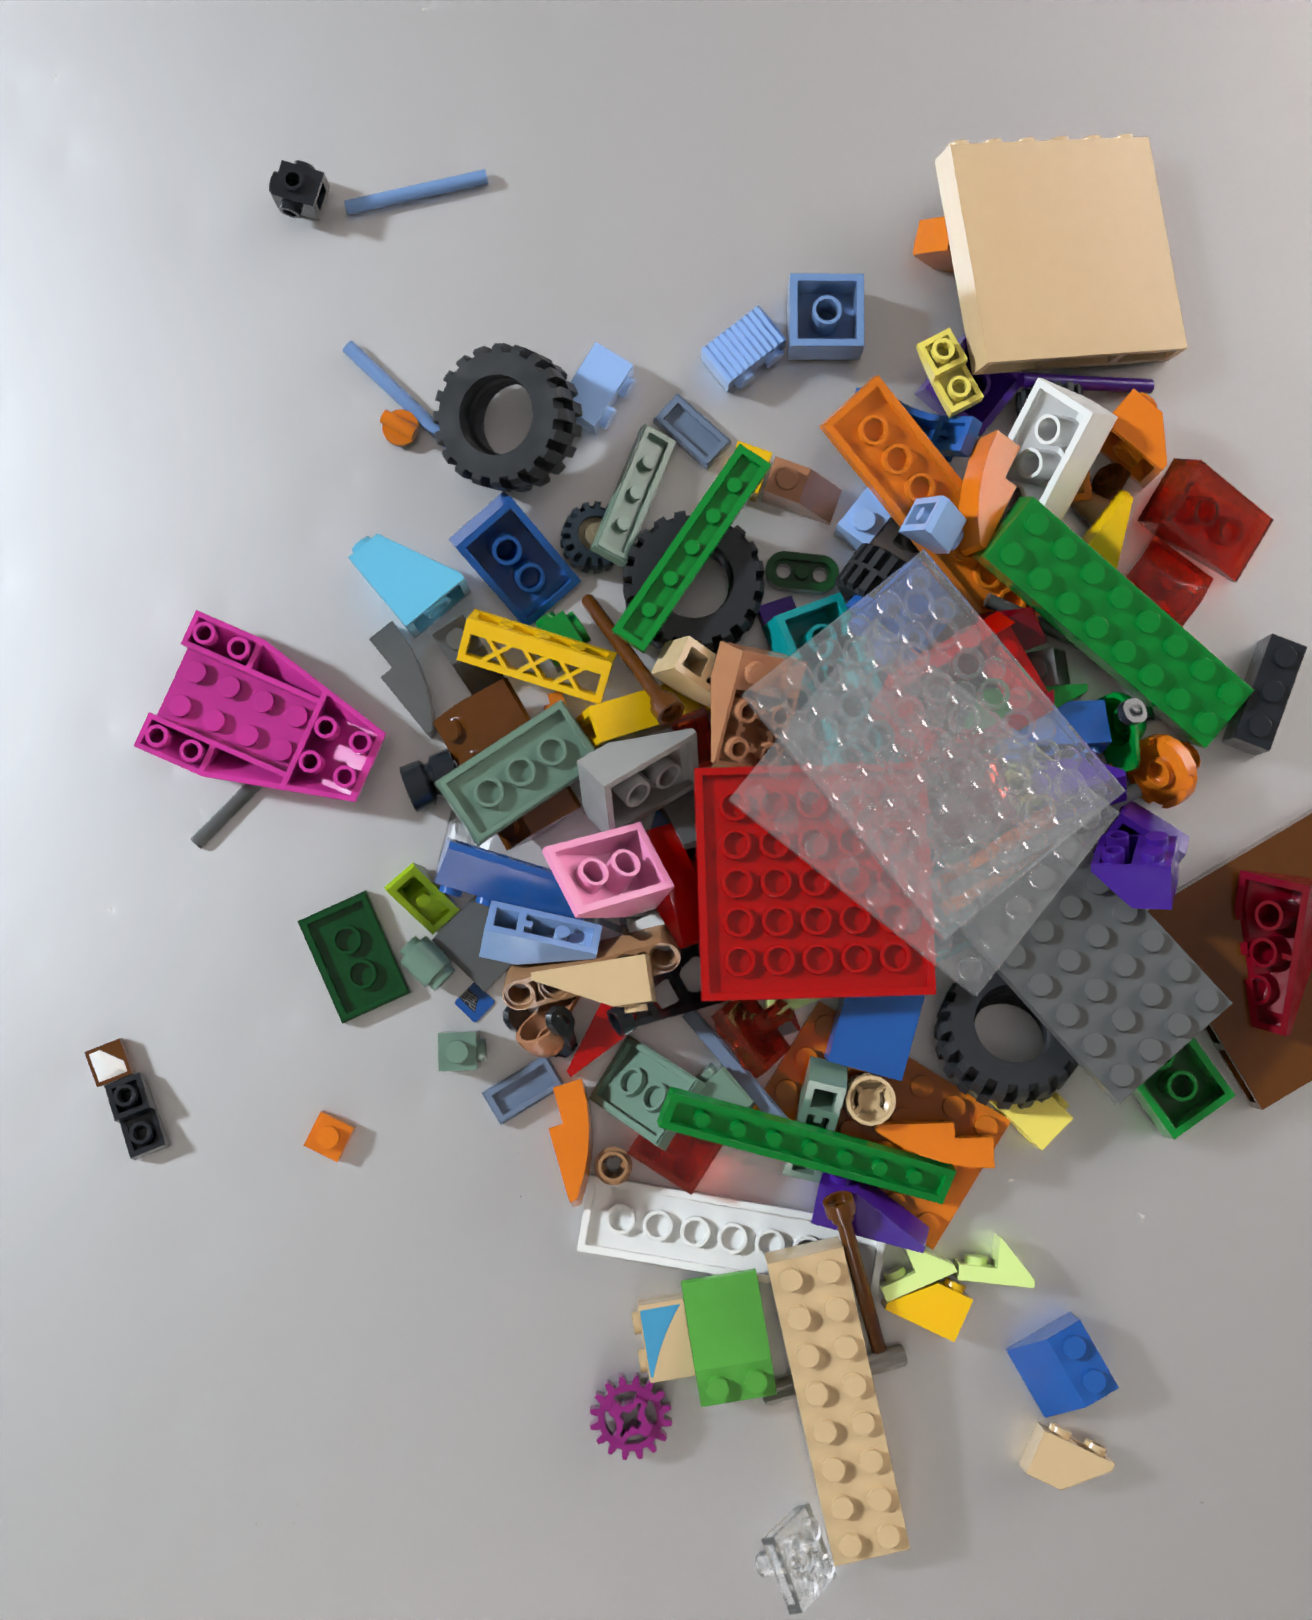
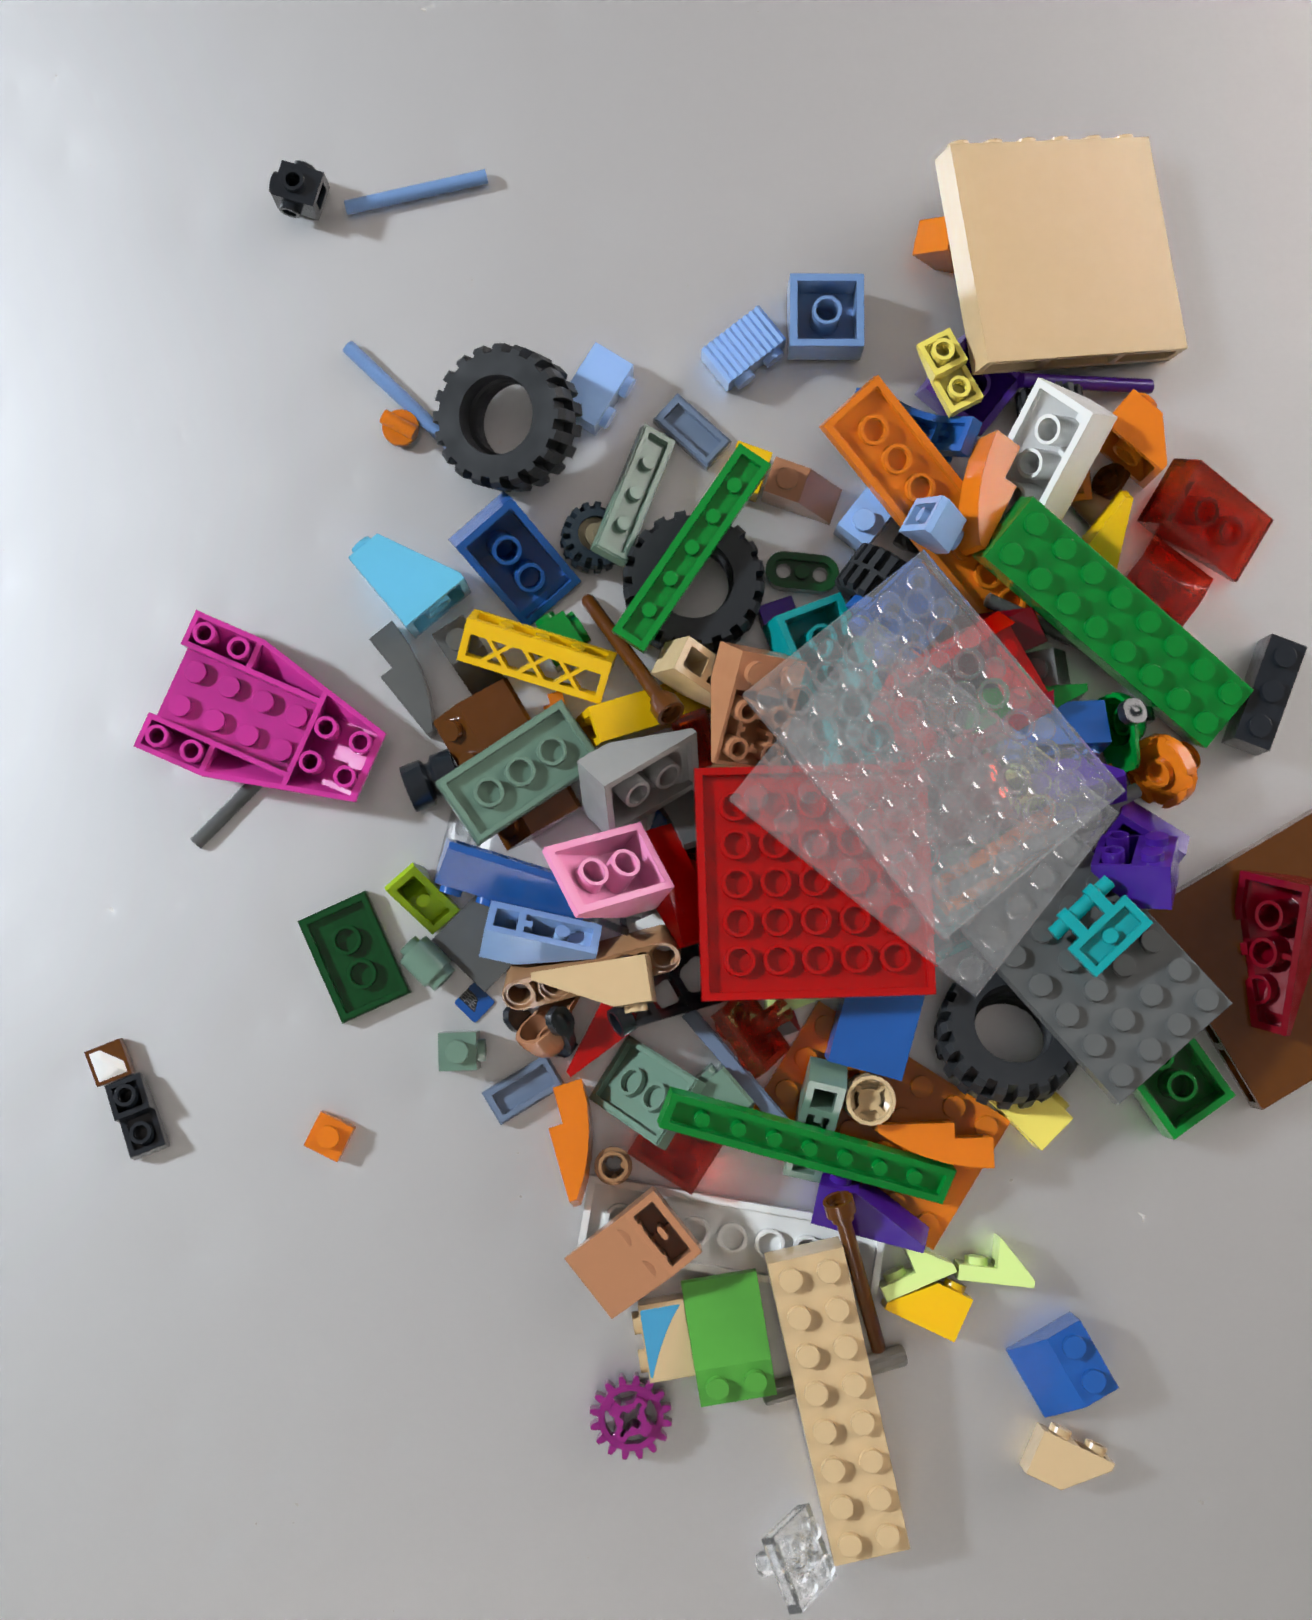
(634, 1253): none -> nougat slope
(1108, 935): none -> teal plate

